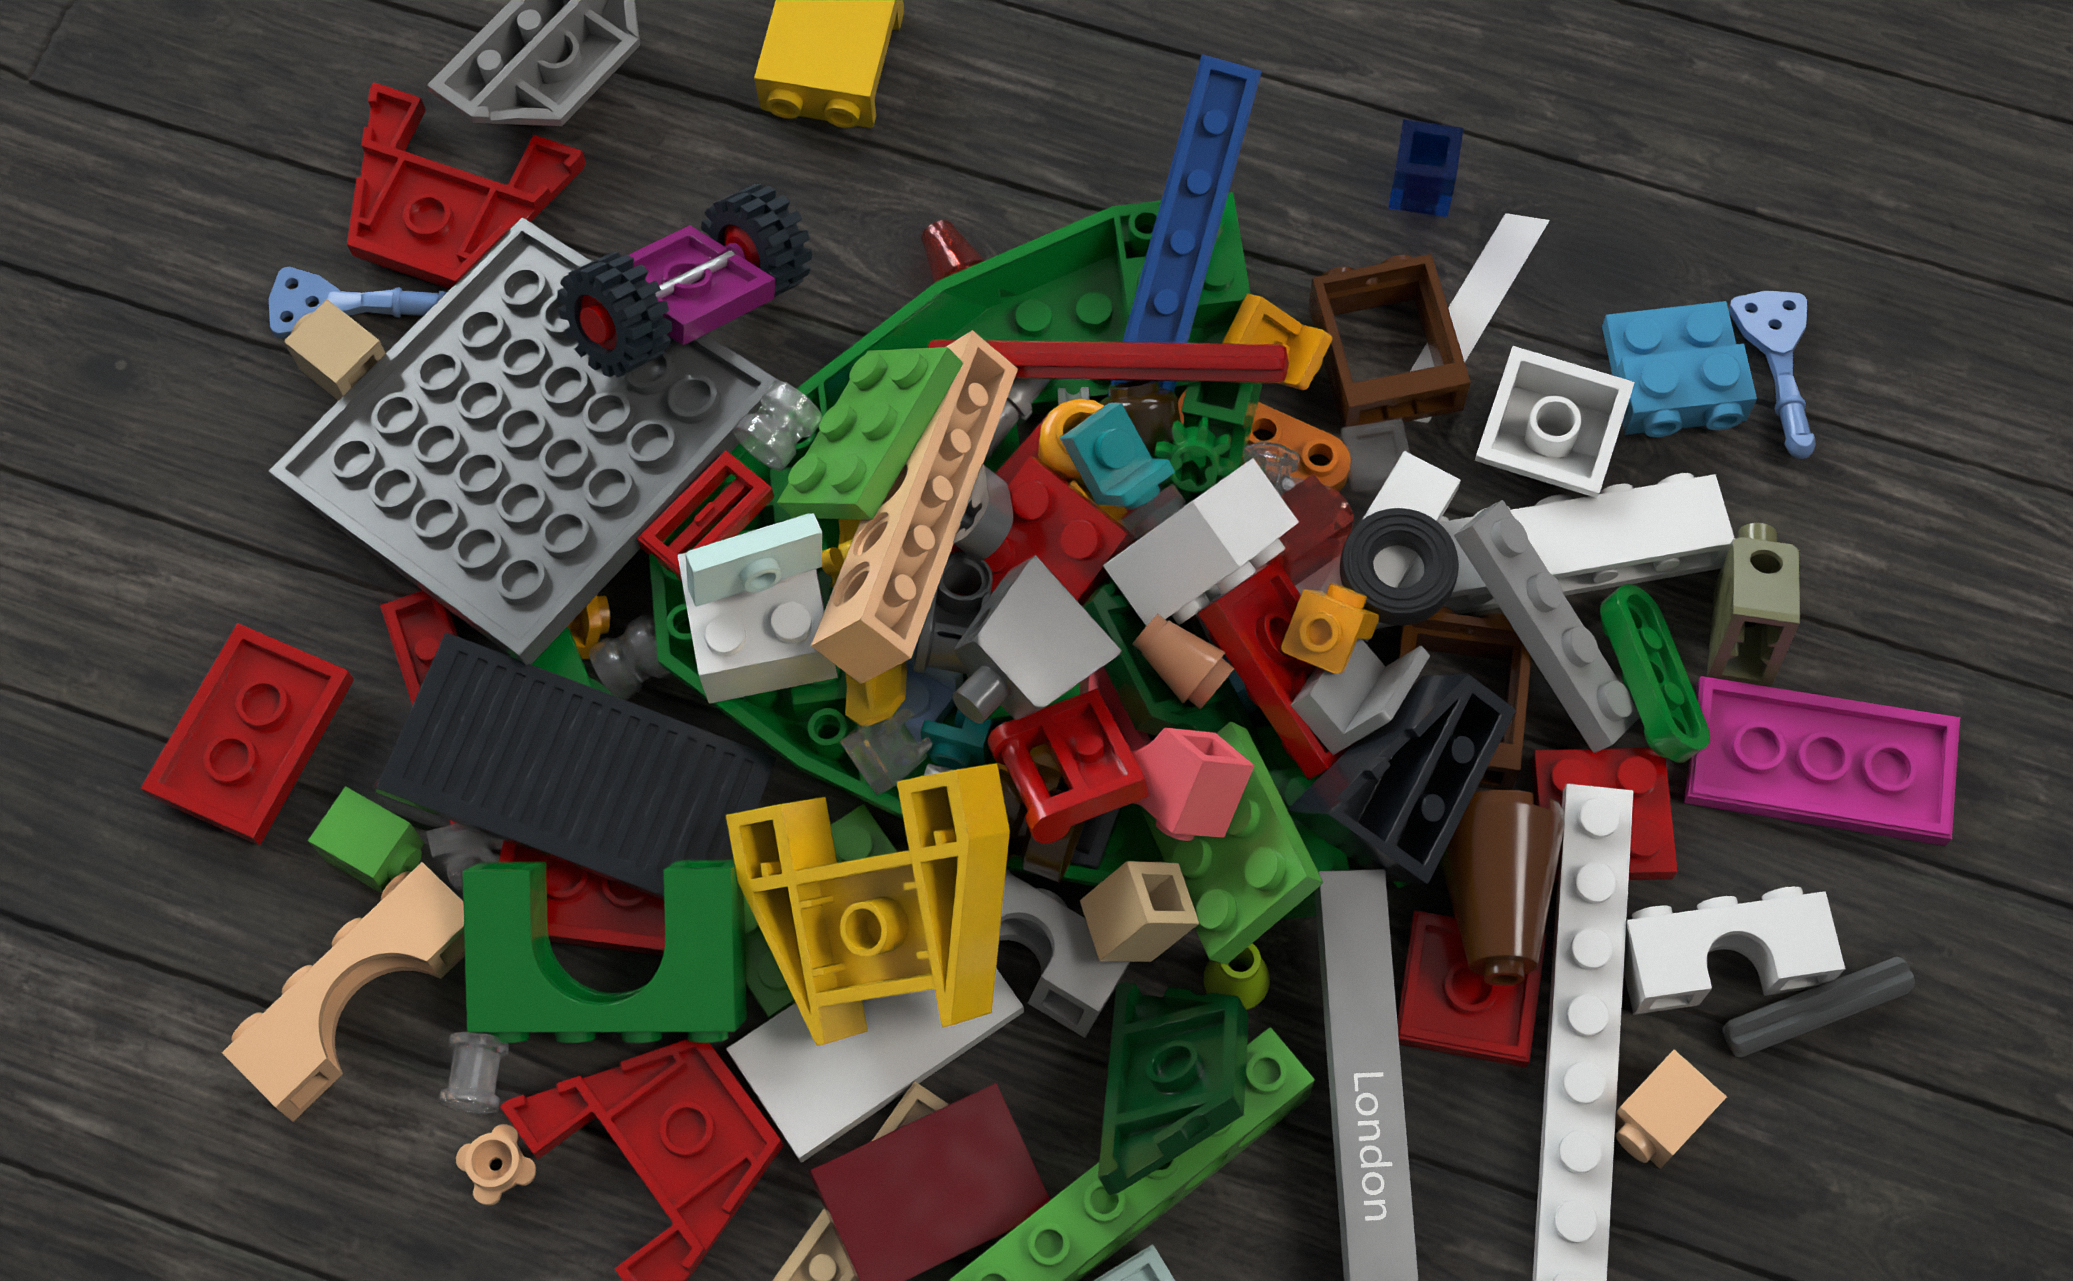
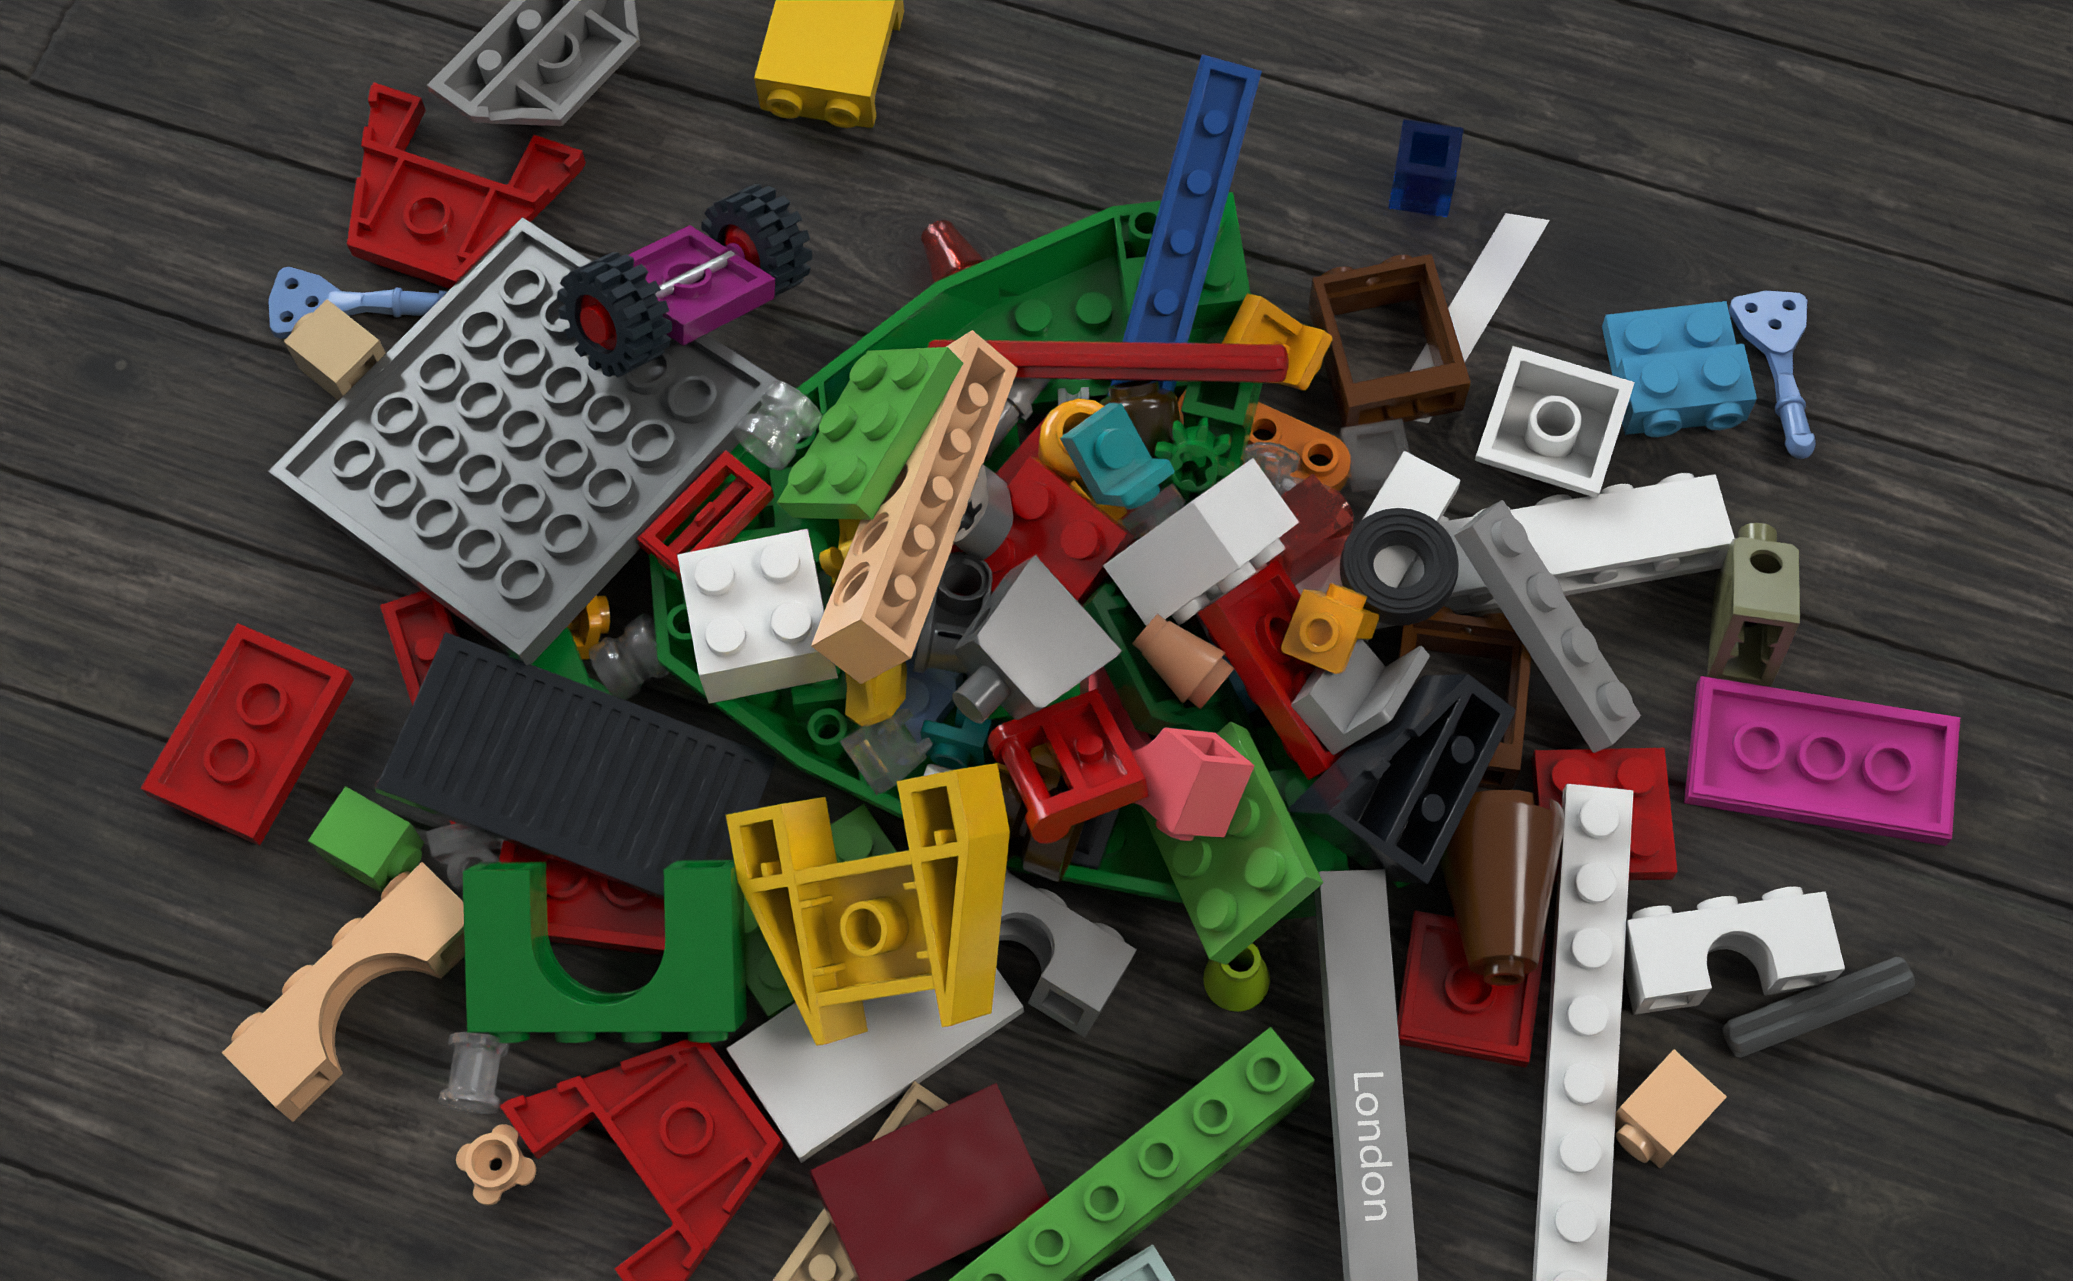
(754, 559): light aqua plate -> none
(1139, 911): tan brick -> none
(1169, 1078): dark green wing -> none
(1654, 674): green plate -> none

